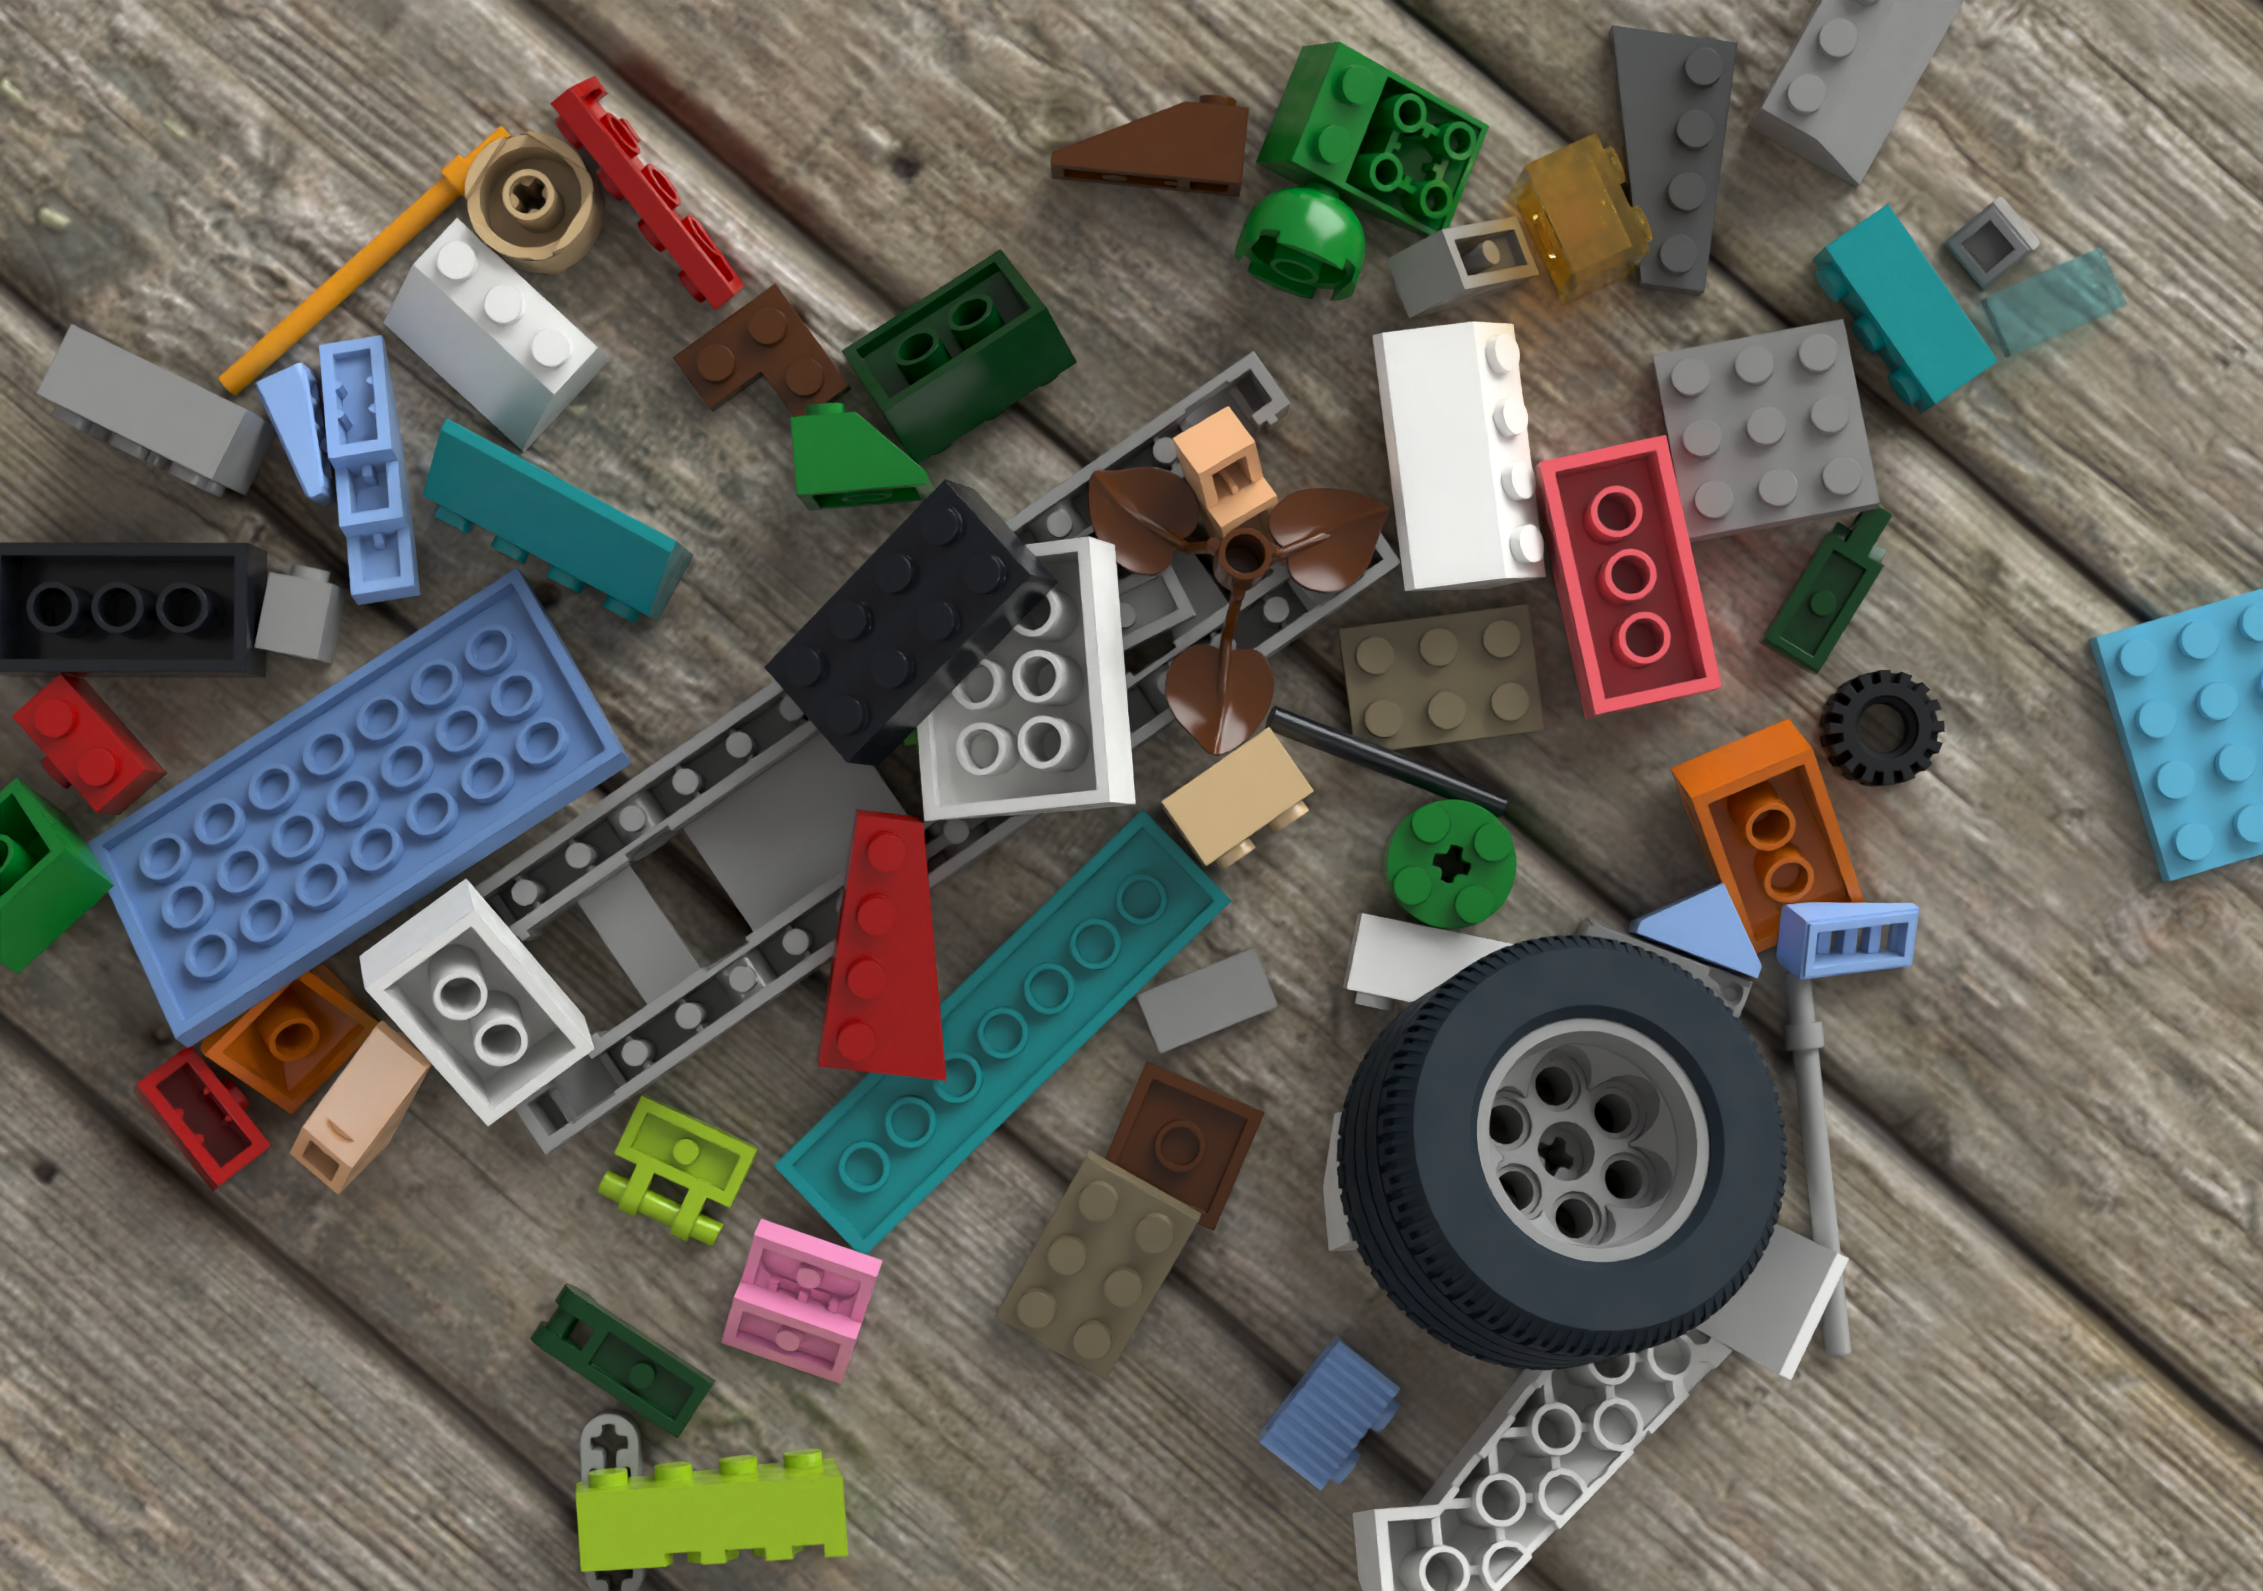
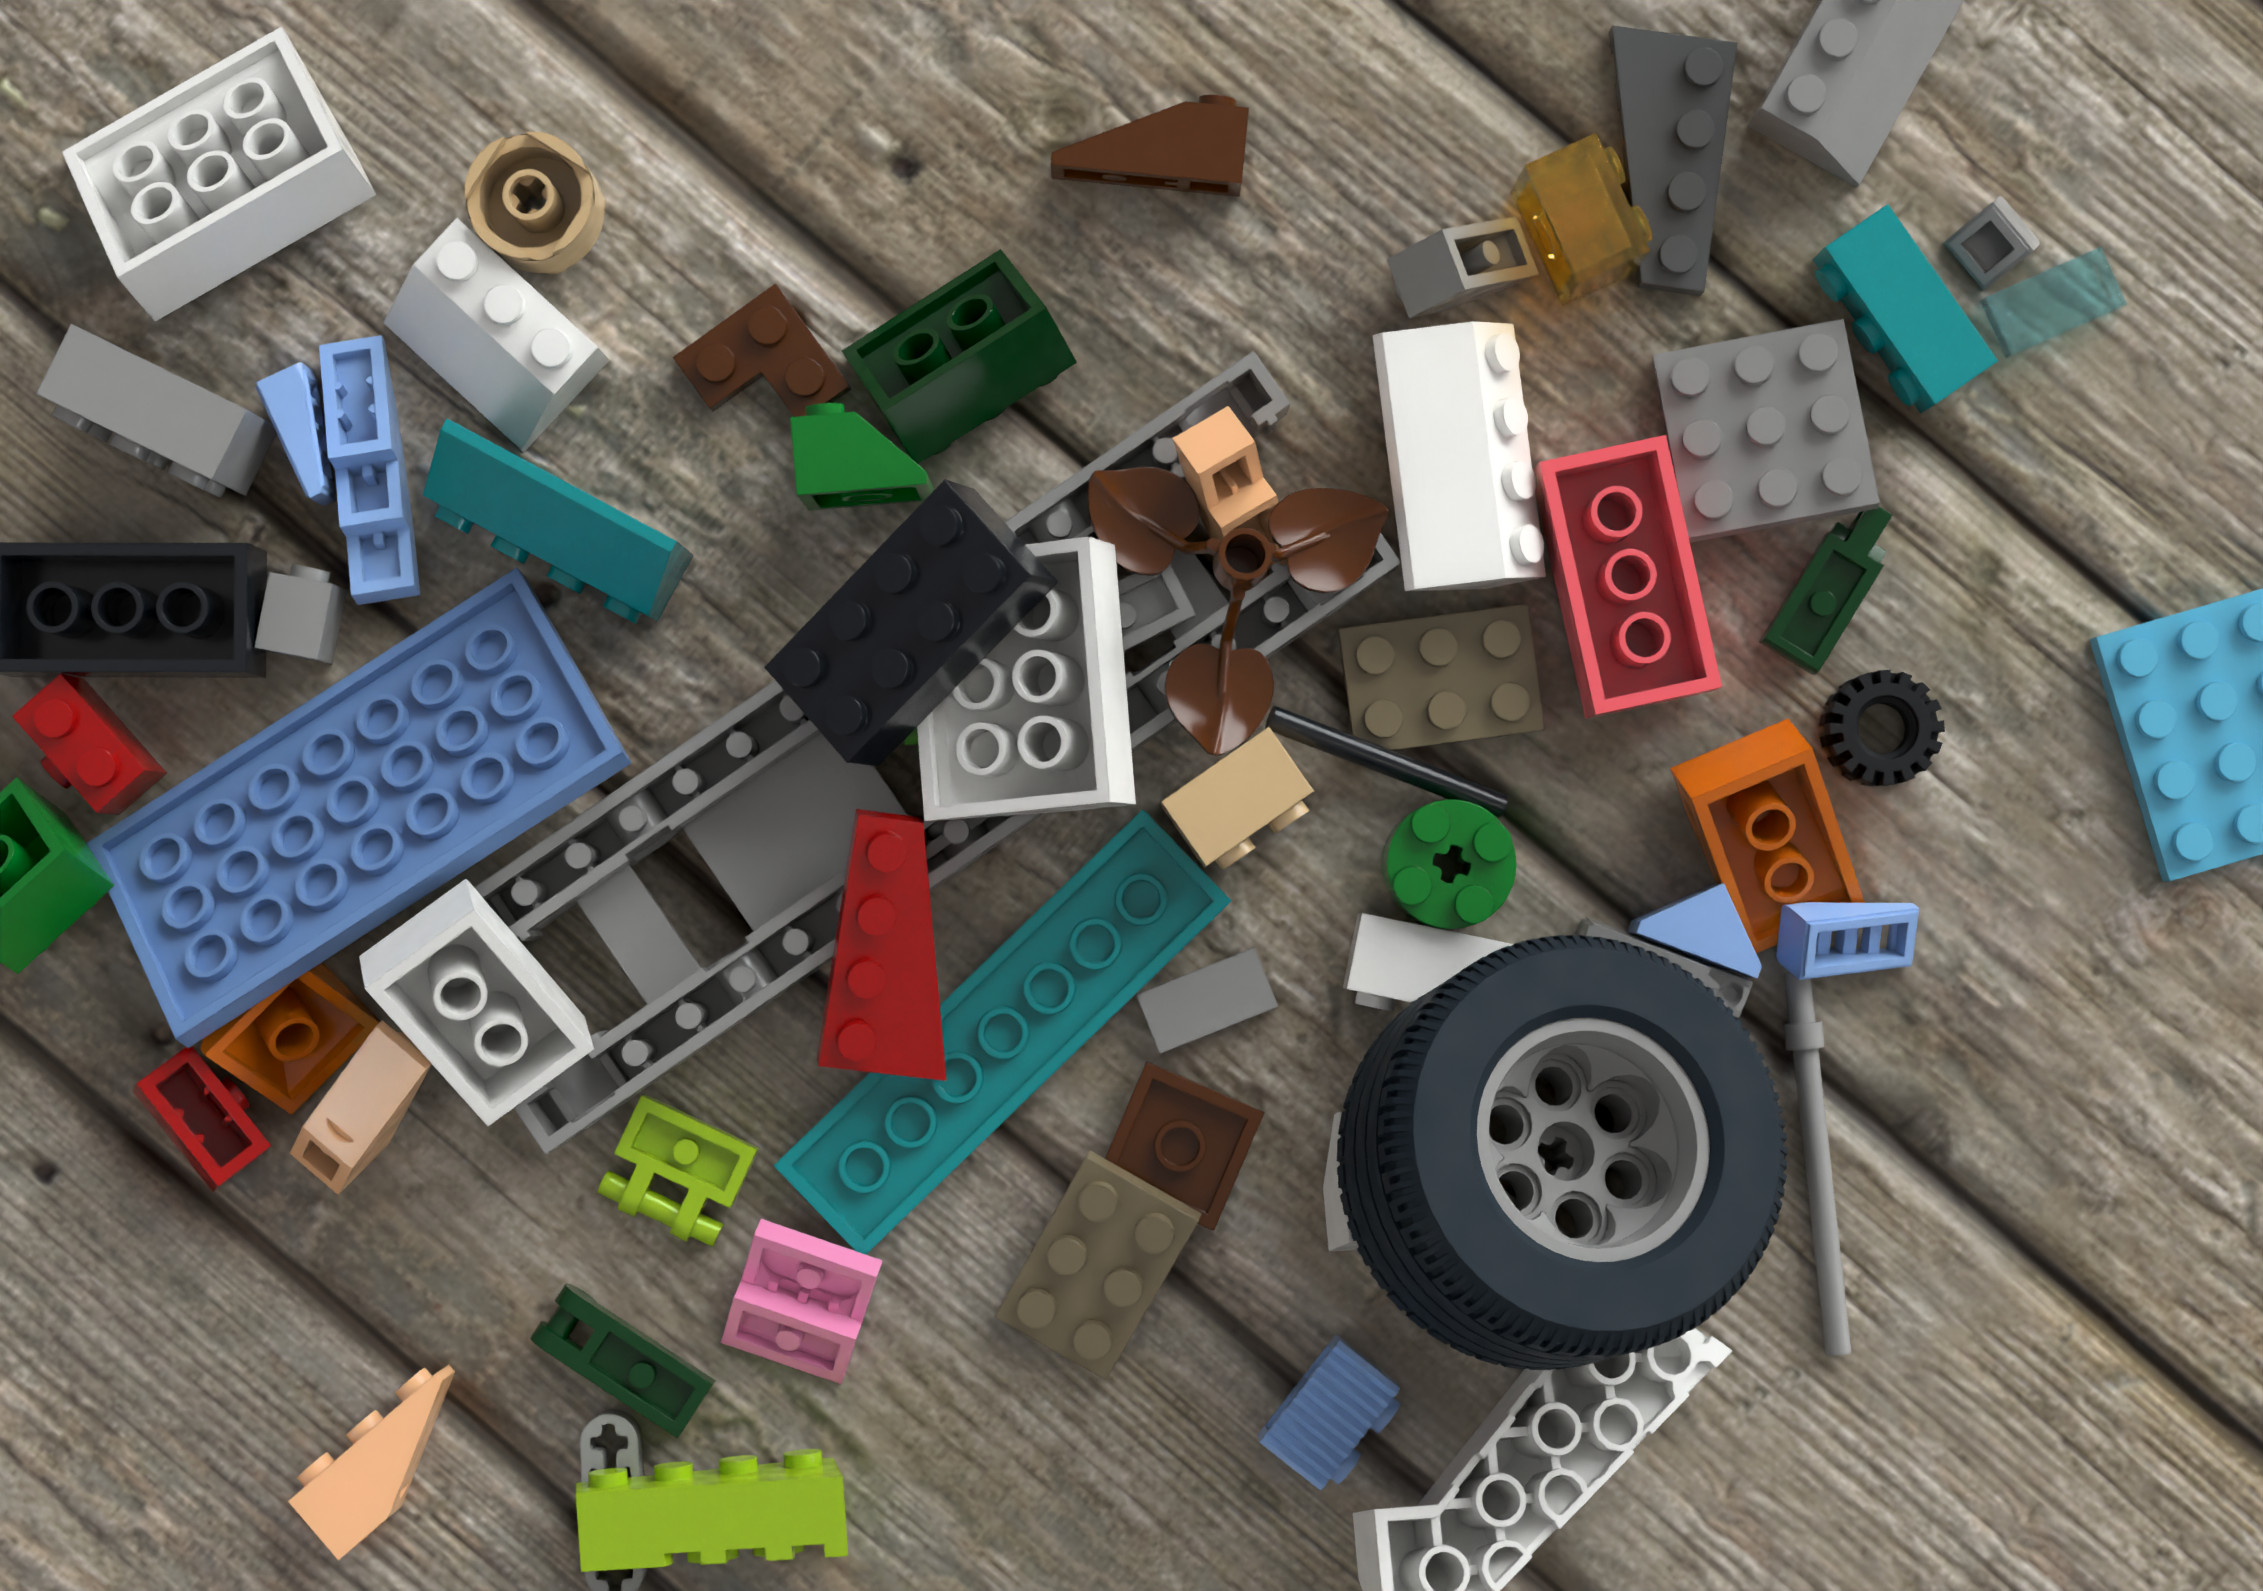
(216, 175): none -> white slope
(354, 272): light orange bar -> none
(370, 1480): none -> light nougat slope
(647, 189): red wing -> none
(1304, 242): green cylinder -> none
(1372, 139): green slope -> none
(1779, 1302): white slope -> none

